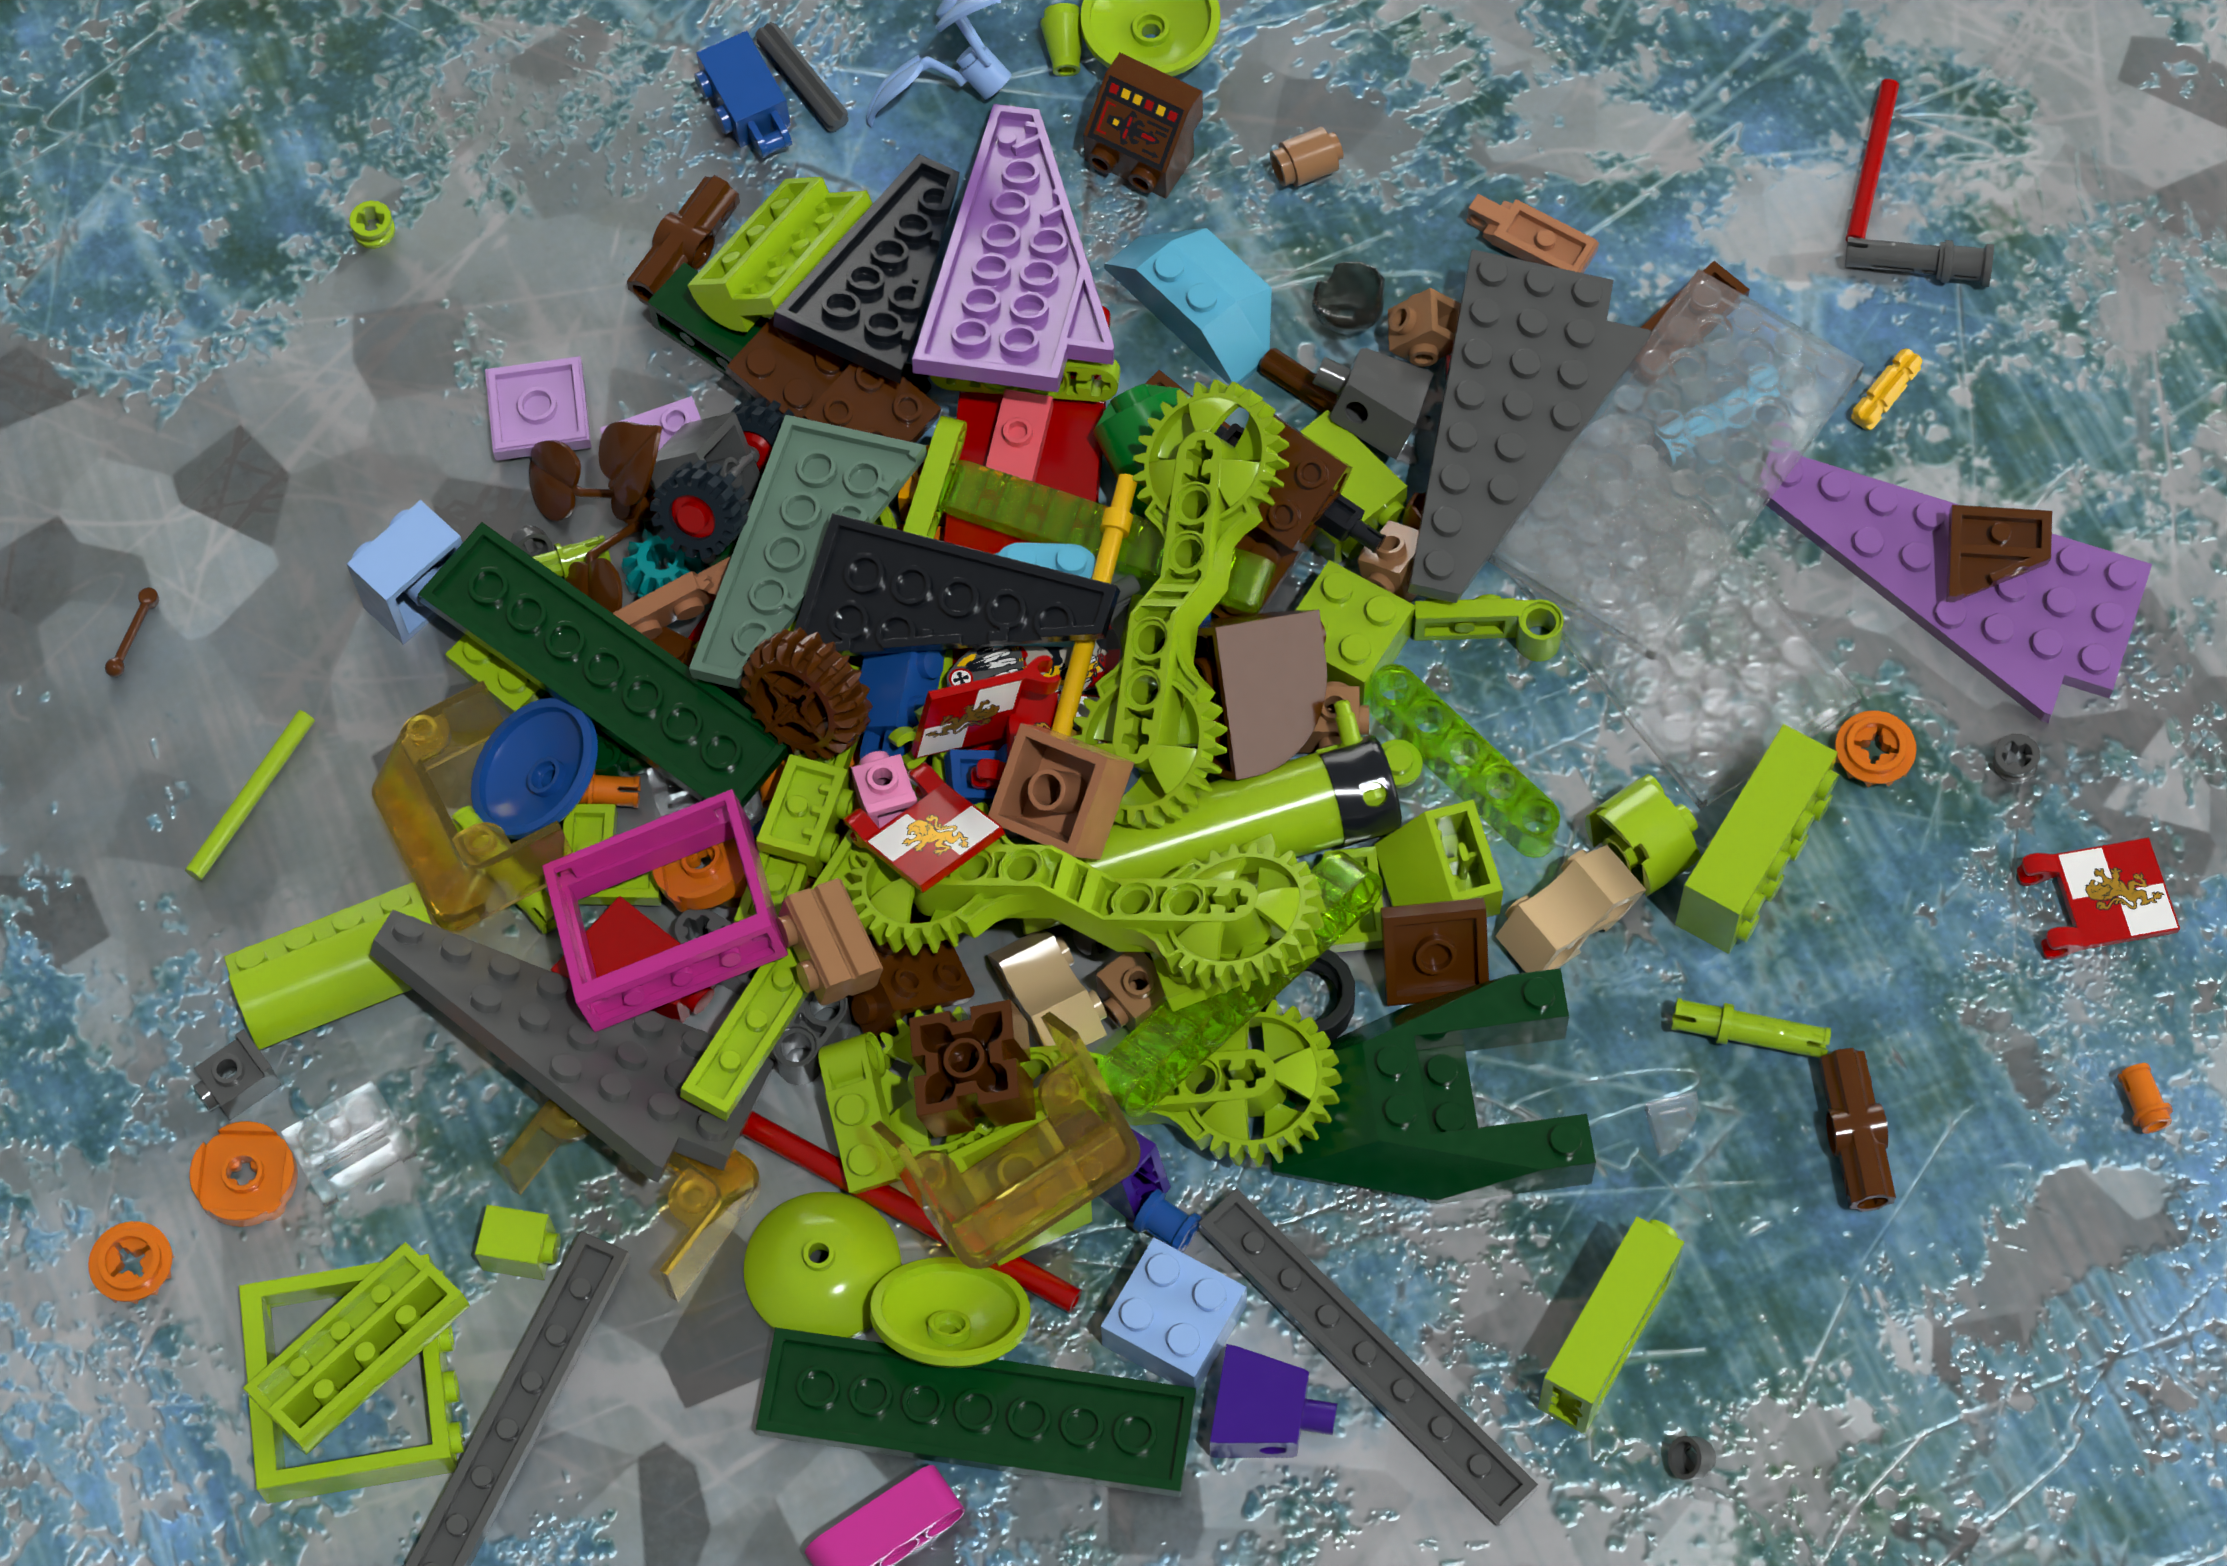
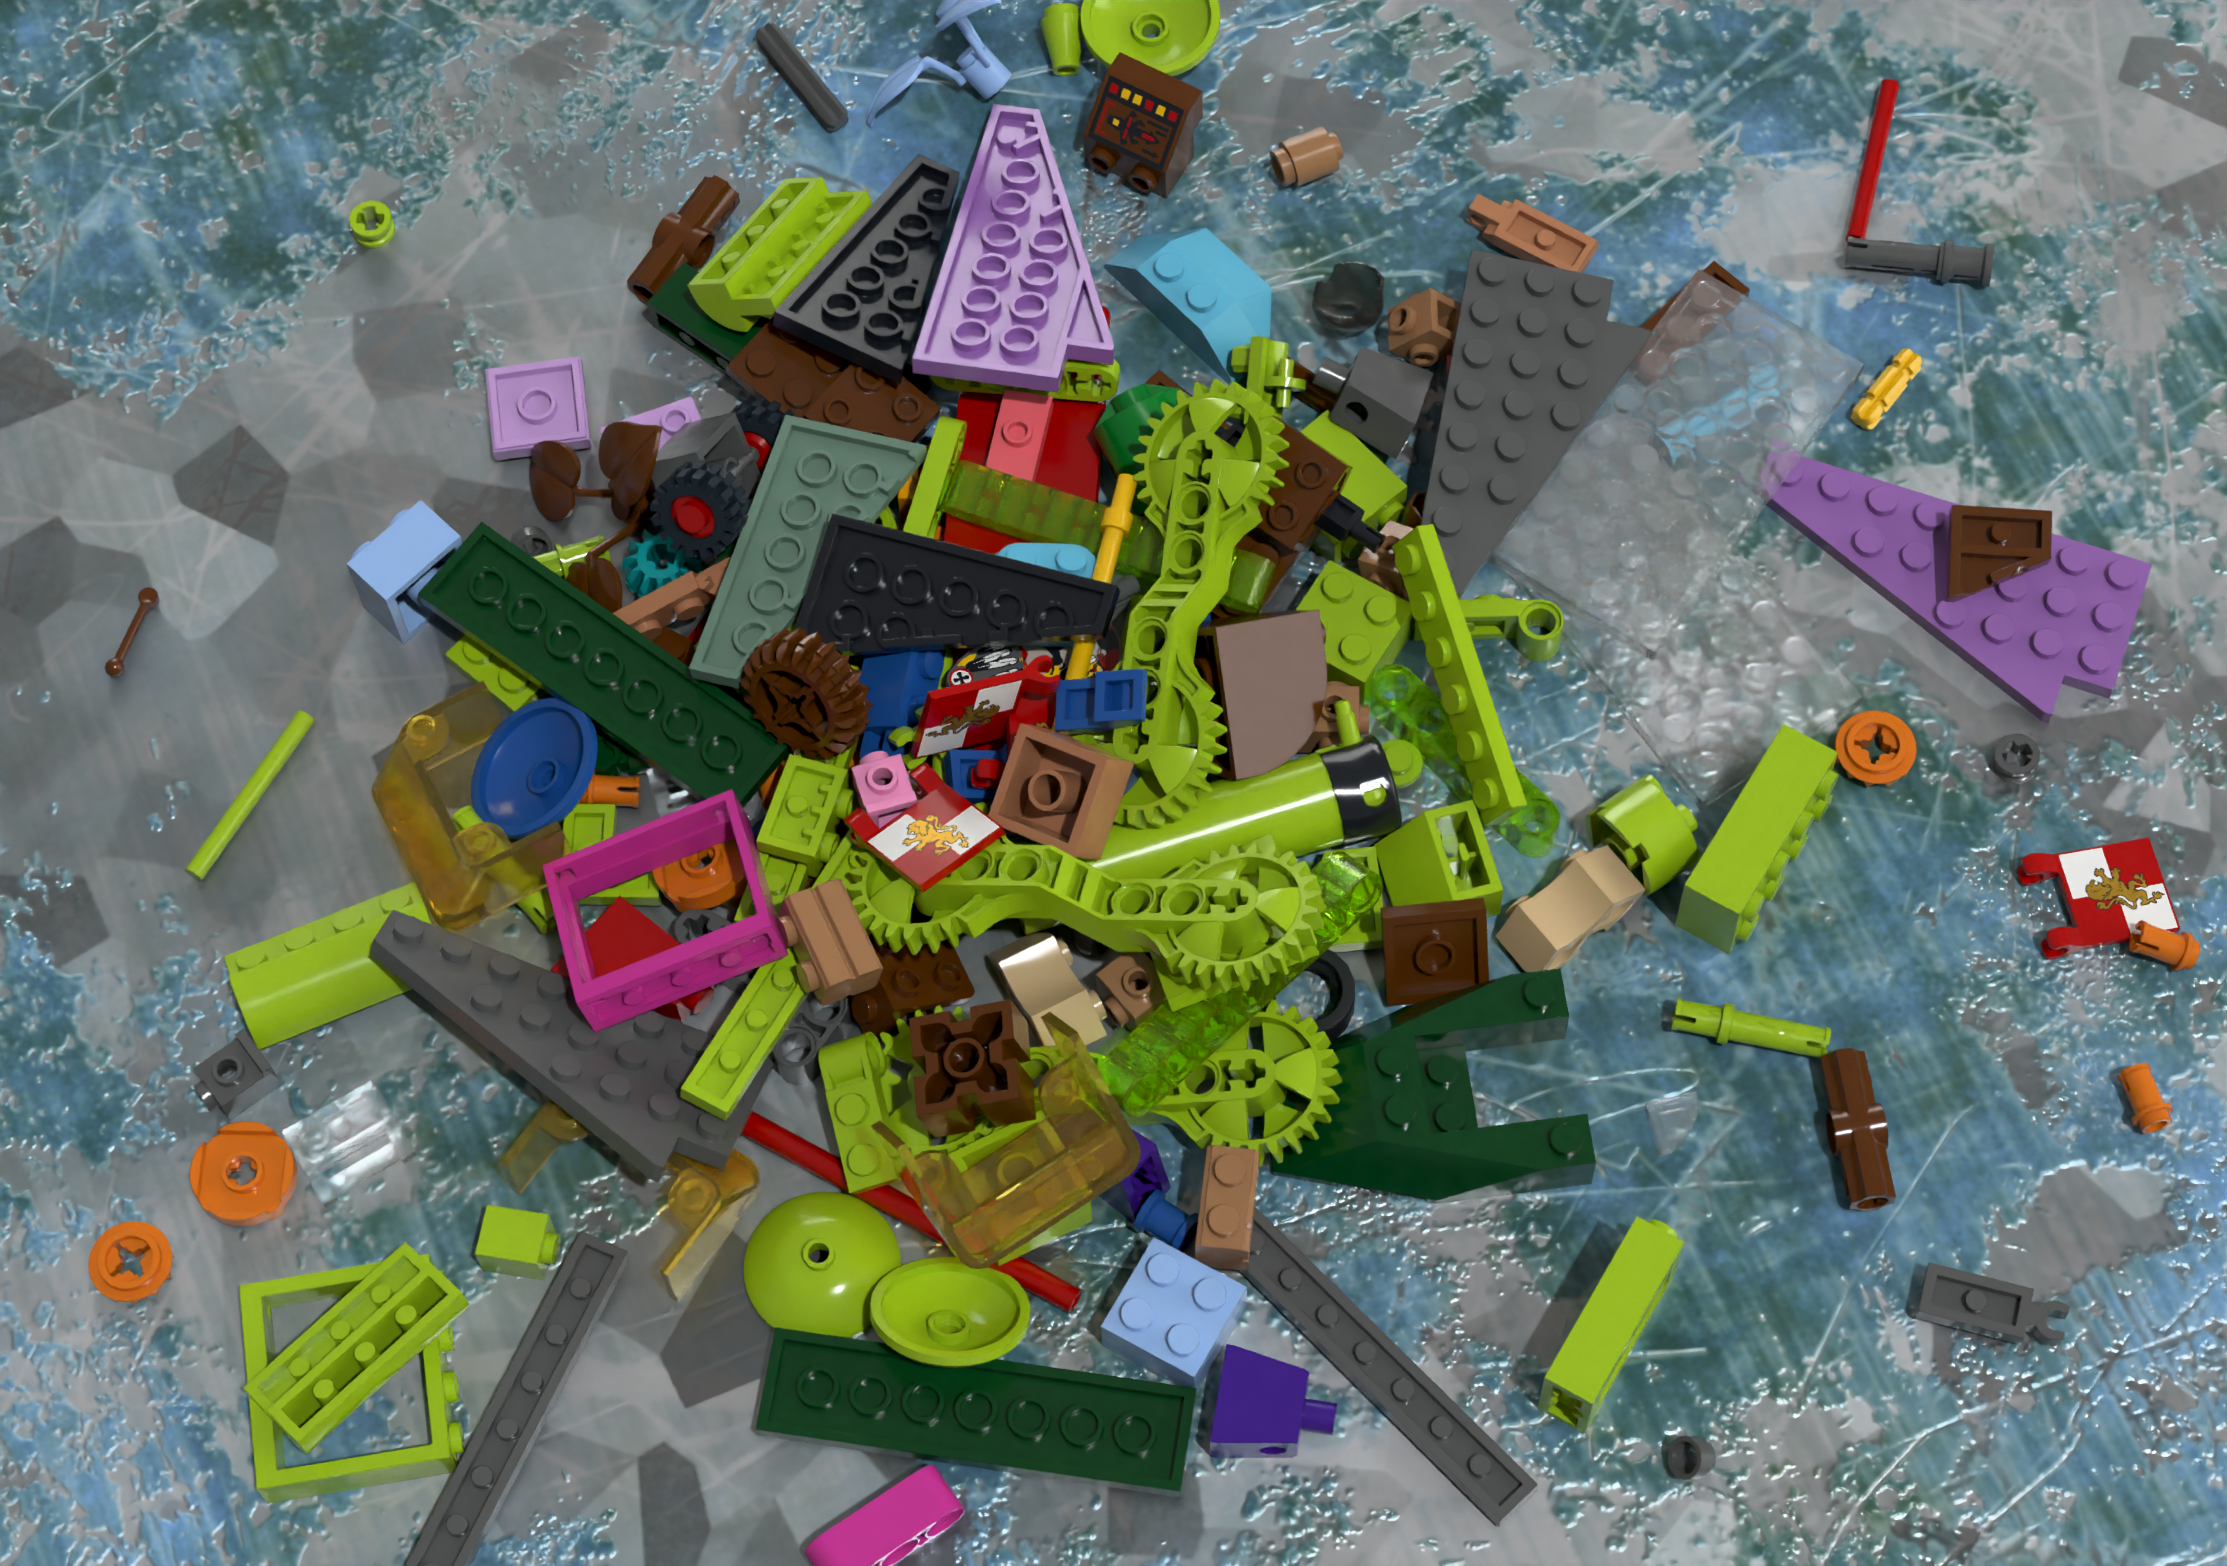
(744, 94): blue brick -> none
(1101, 703): none -> blue slope
(1227, 1207): none -> medium nougat brick
(1268, 373): none -> lime hips
(1459, 675): none -> lime plate
(1986, 1306): none -> dark grey plate
(2177, 950): none -> orange pin

